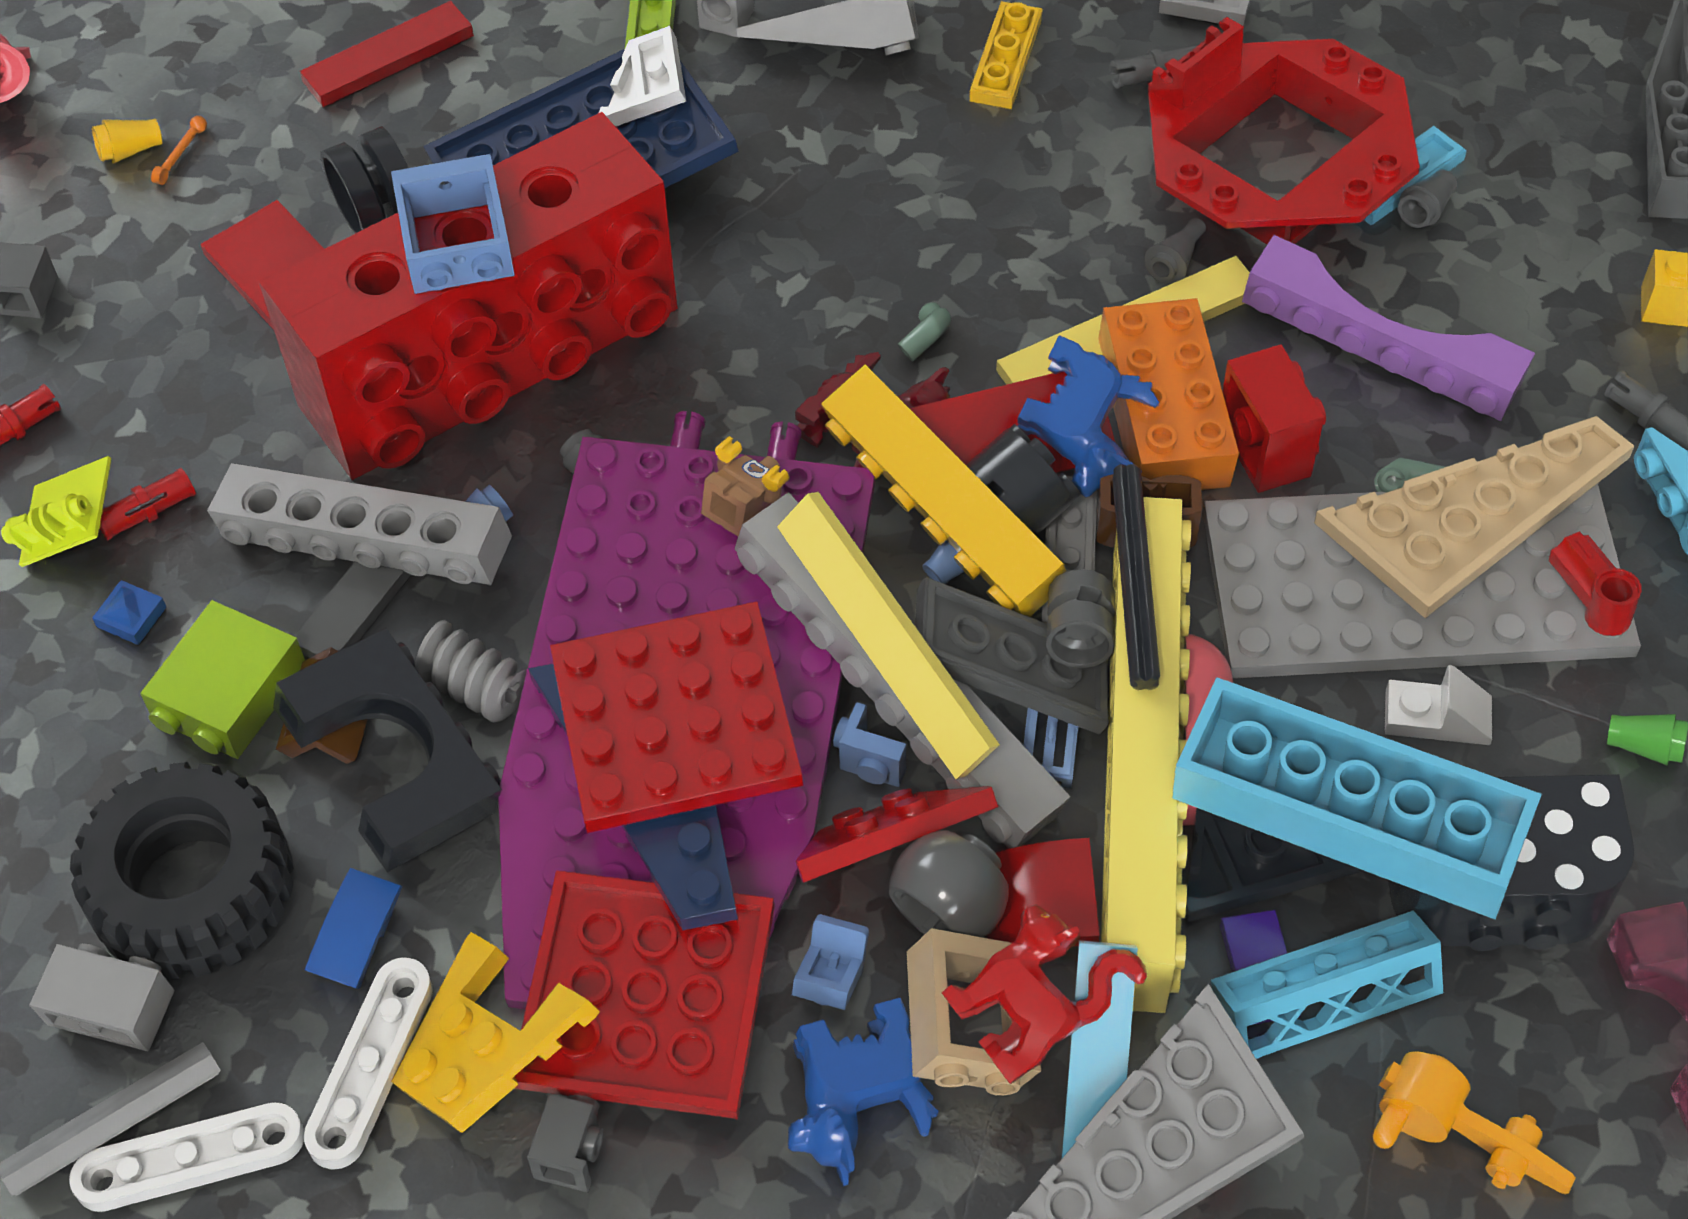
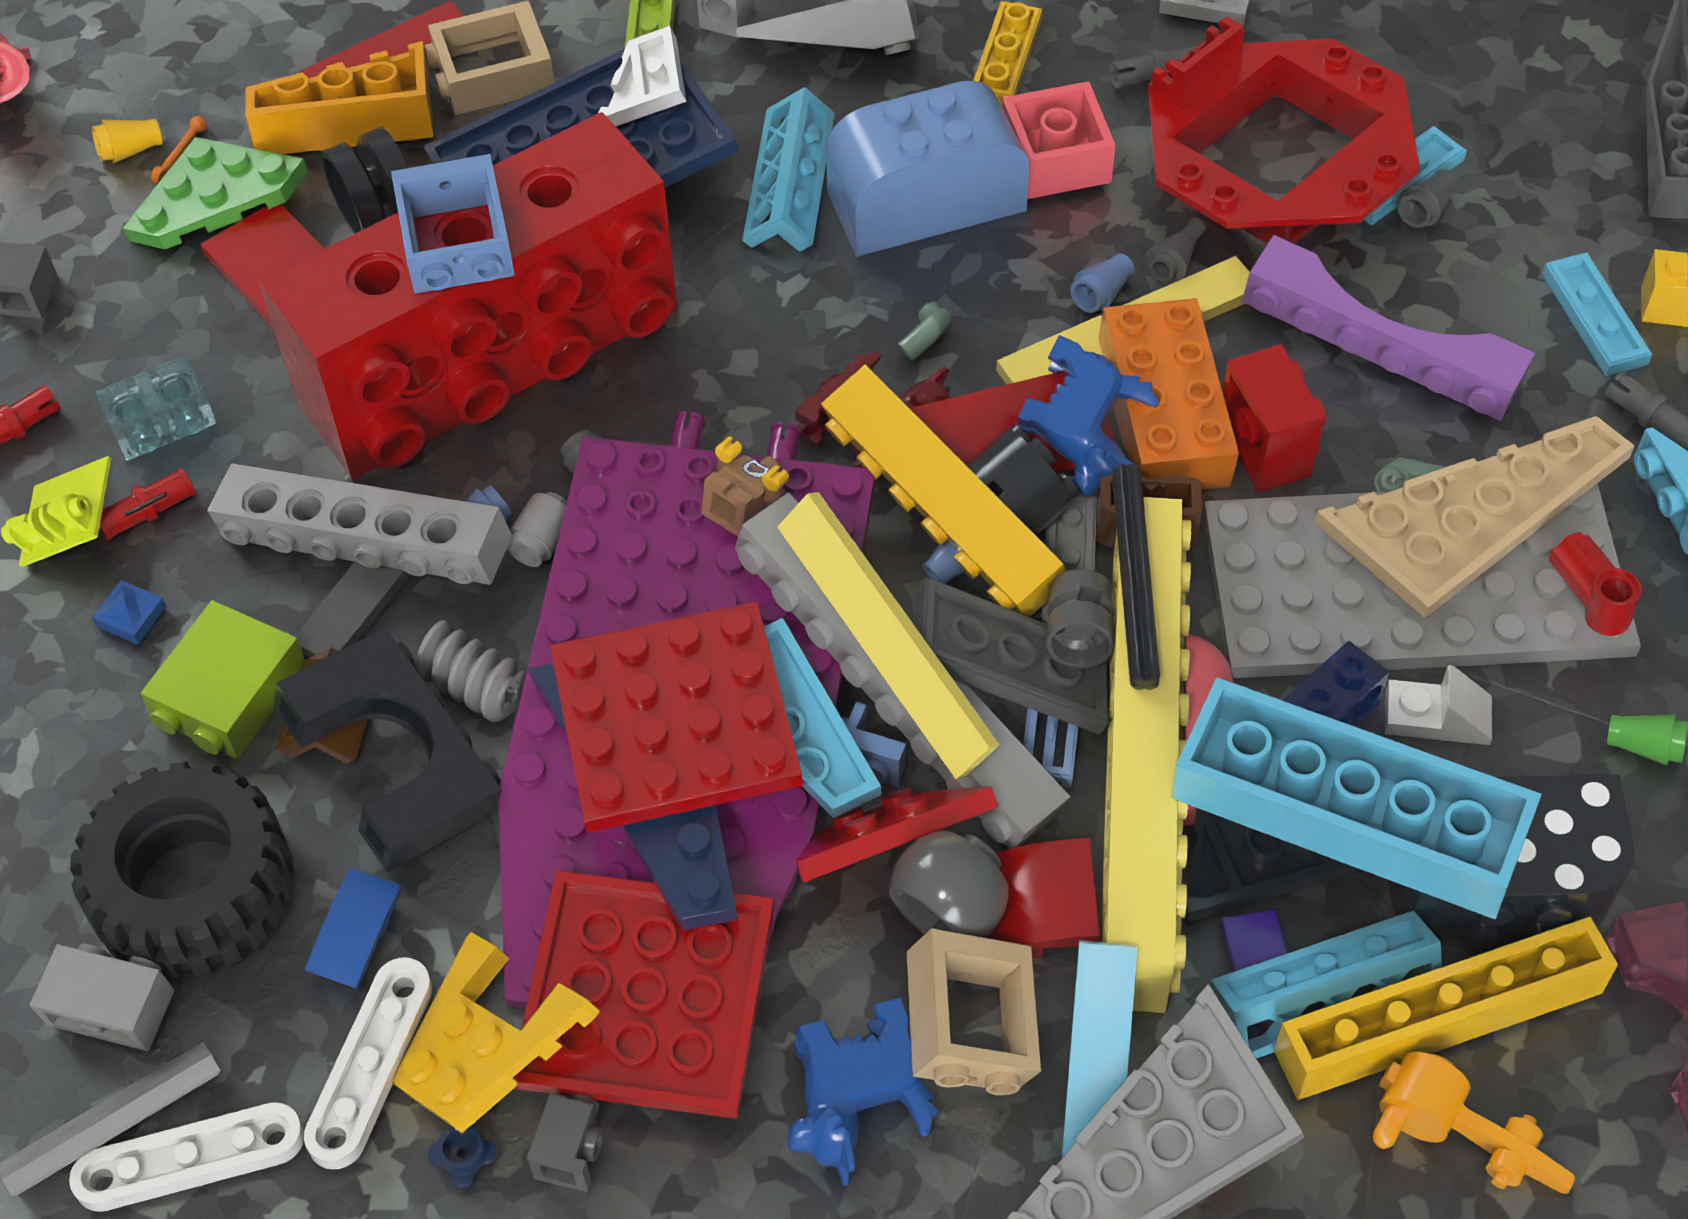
(155, 407): none -> clear light blue brick
(211, 189): none -> bright green plate
(343, 103): none -> light orange wedge
(462, 1169): none -> dark blue plate
(496, 82): none -> tan window
(537, 529): none -> light grey brick
(798, 171): none -> medium azure fence
(827, 754): none -> medium azure wing
(832, 962): medium blue bracket -> none
(924, 166): none -> medium blue brick
(1034, 1004): red animal -> none
(1062, 138): none -> coral brick
(1101, 283): none -> medium blue cone
(1343, 687): none -> clear blue brick
(1444, 1007): none -> yellow brick
(1596, 314): none -> medium azure tile

